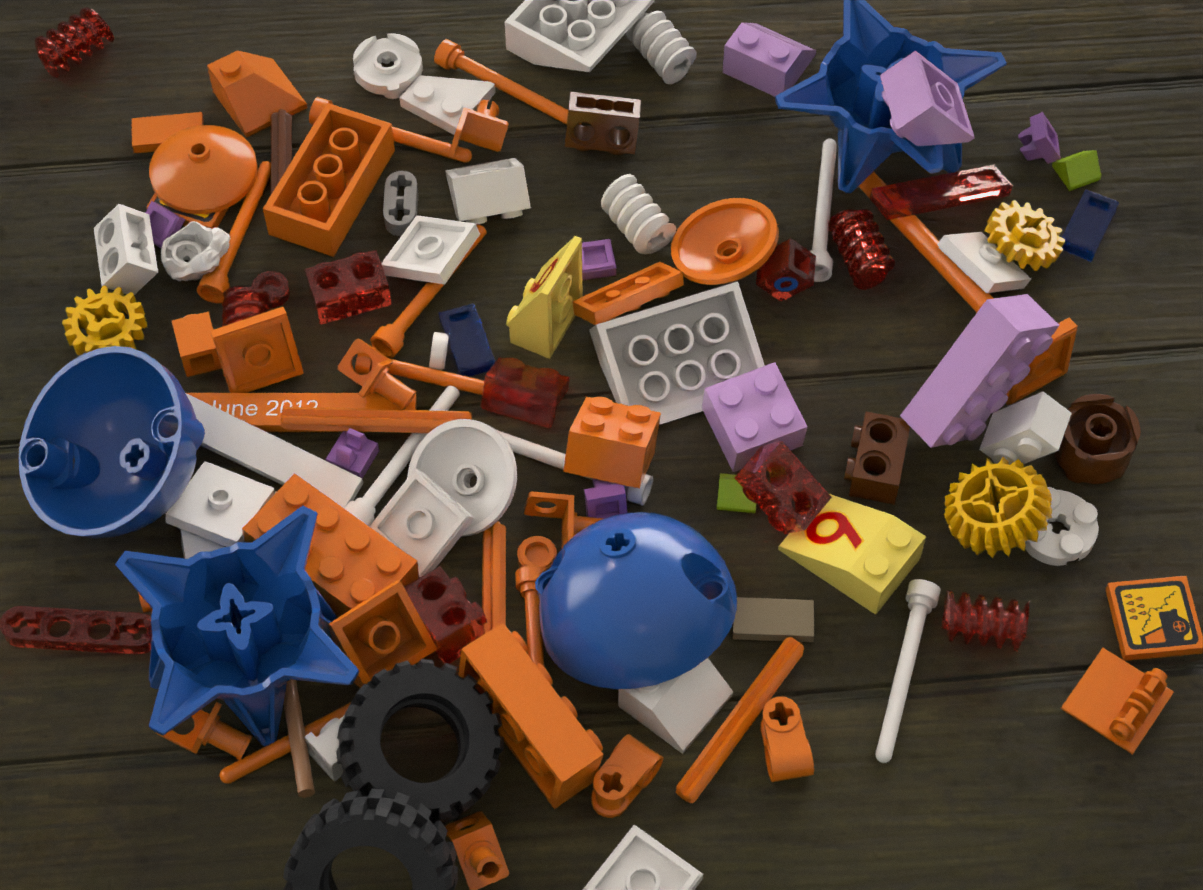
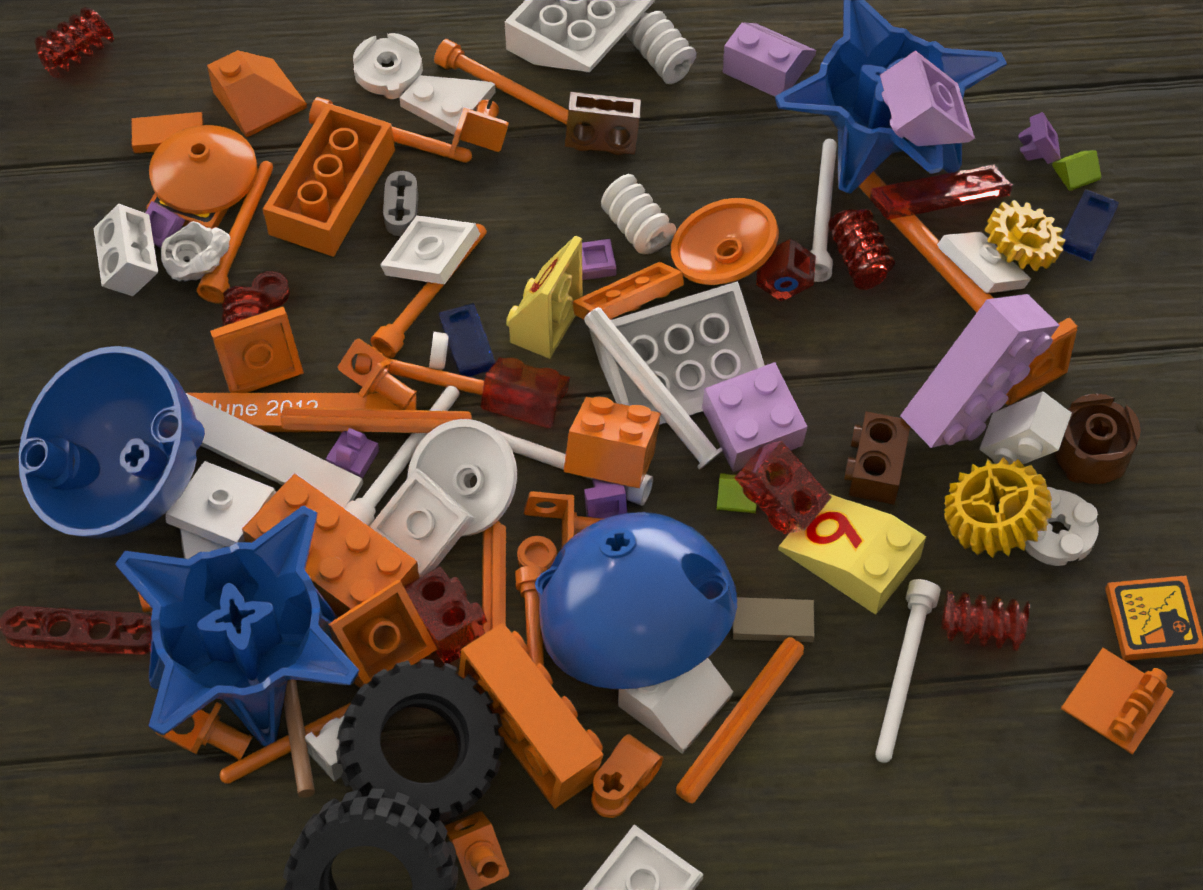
(104, 321): yellow gear -> none
(196, 344): orange brick -> none
(280, 146): reddish brown axle -> none
(350, 292): clear red brick -> none
(488, 190): white slope -> none
(651, 387): none -> white axle
(785, 746): orange piece -> none

